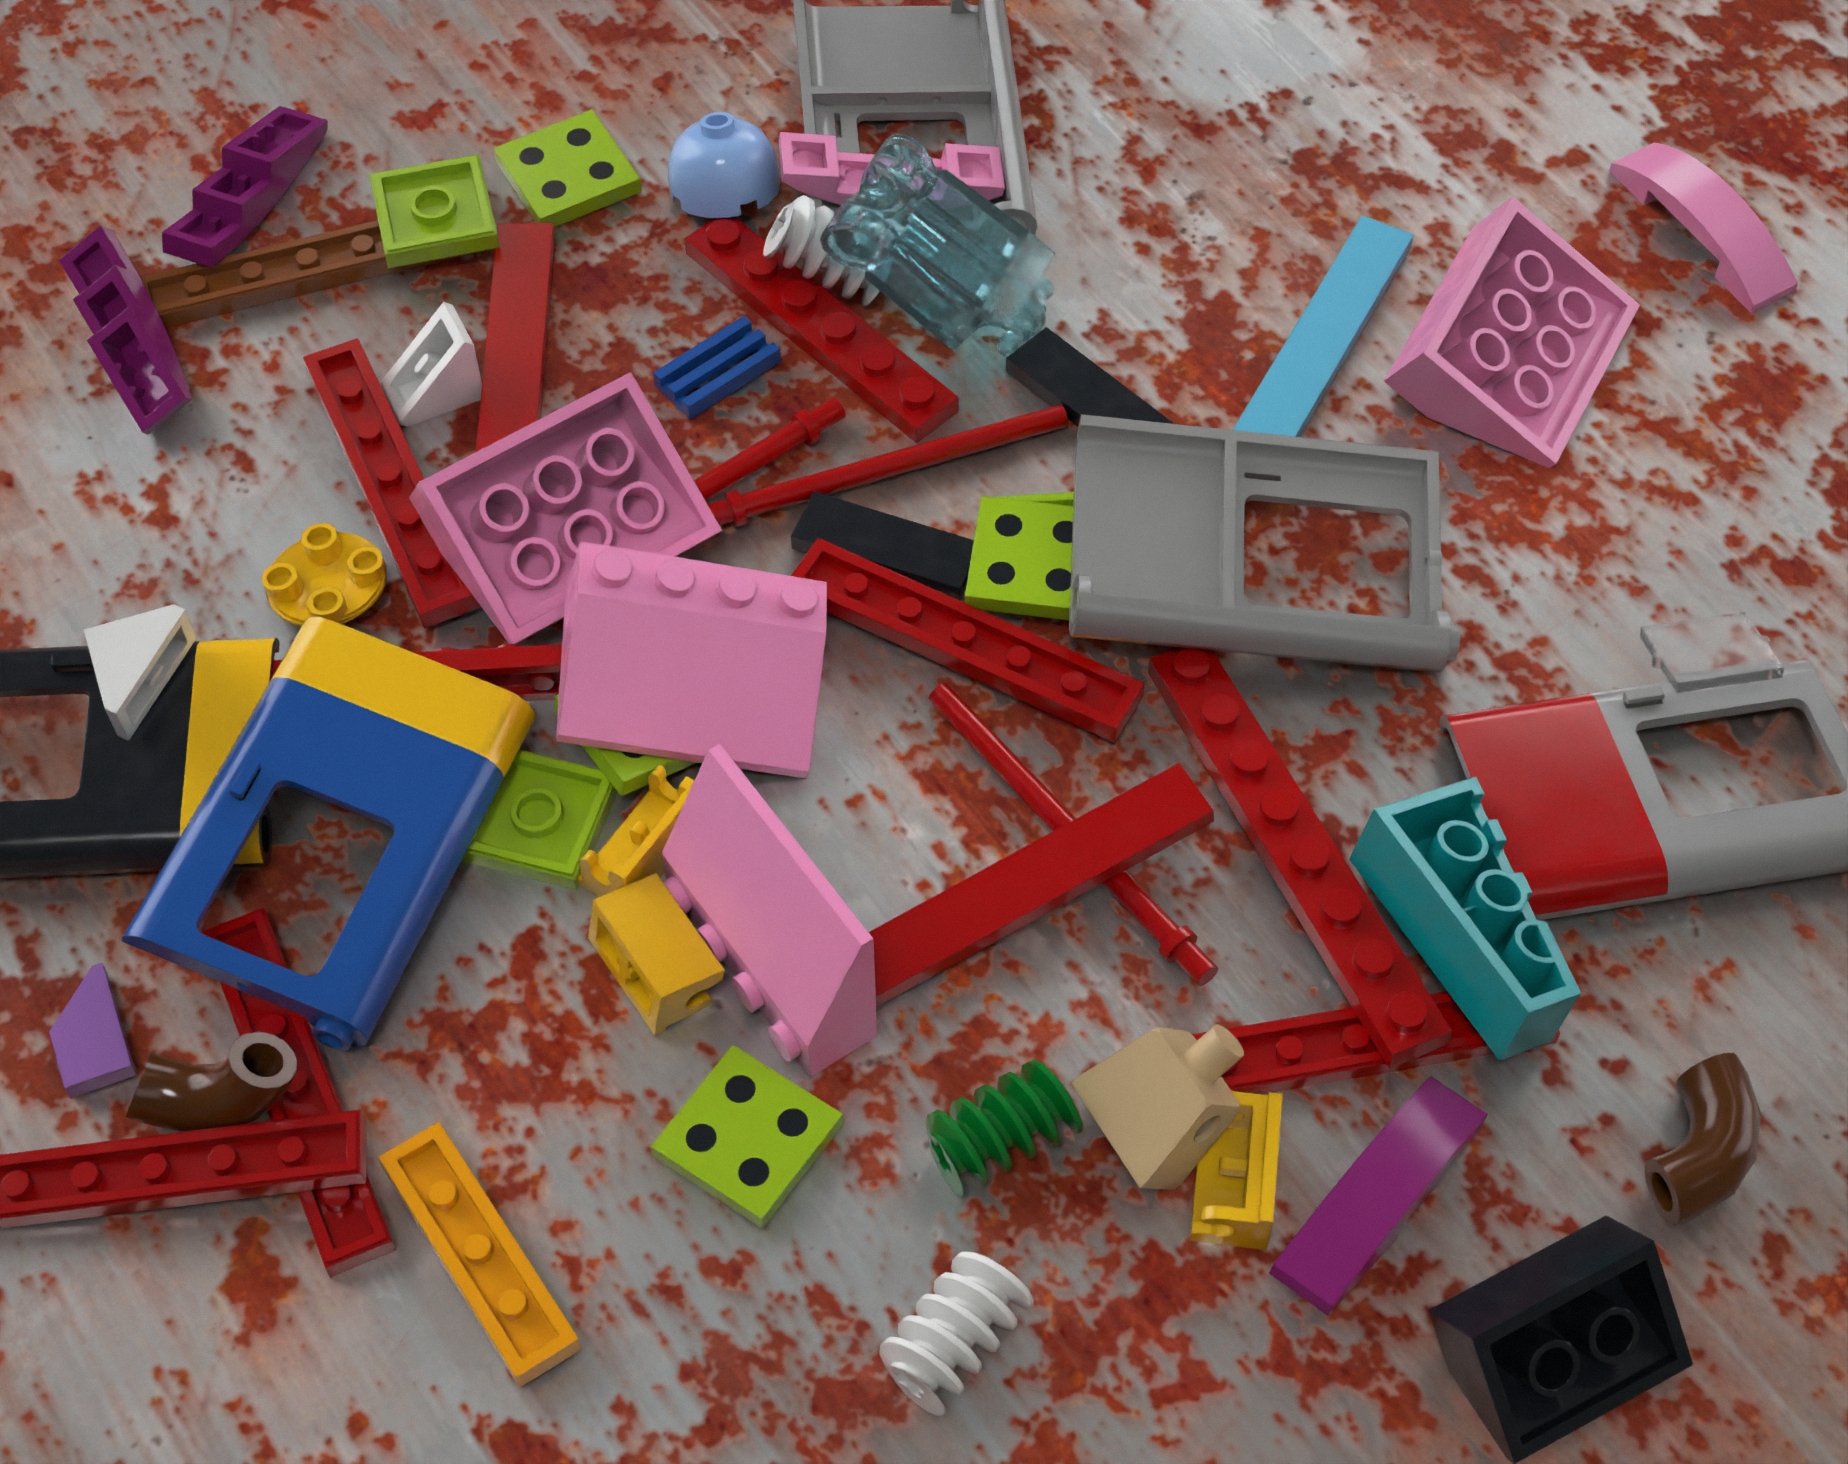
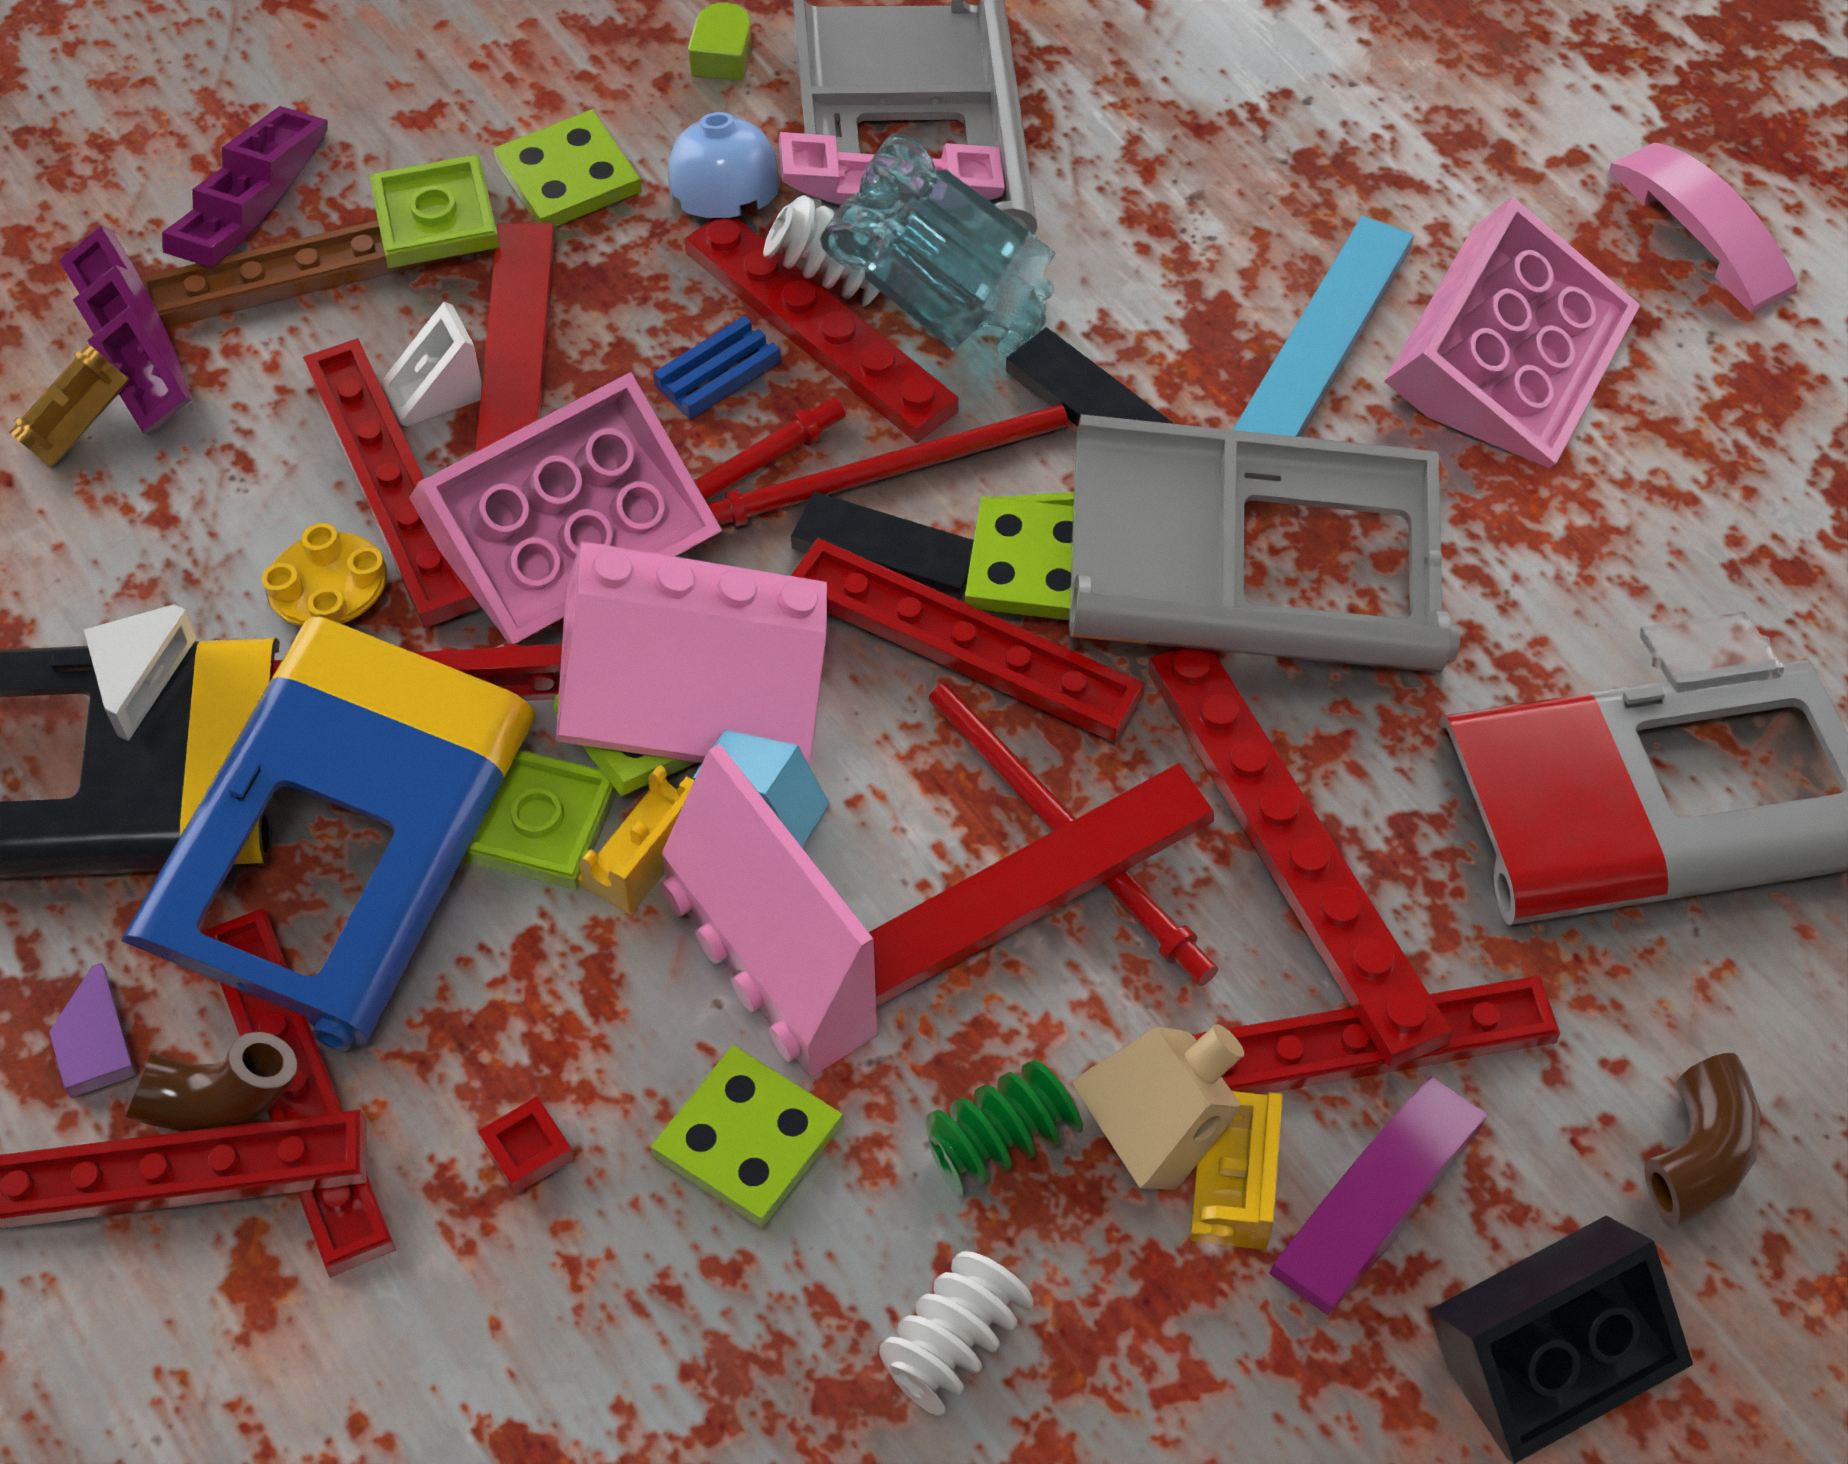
(69, 405): none -> pearl gold hinge
(480, 1254): light orange plate -> none
(526, 1145): none -> red plate
(654, 952): yellow hinge -> none
(721, 42): none -> lime piece
(780, 777): none -> medium azure slope
(1468, 914): teal wedge -> none

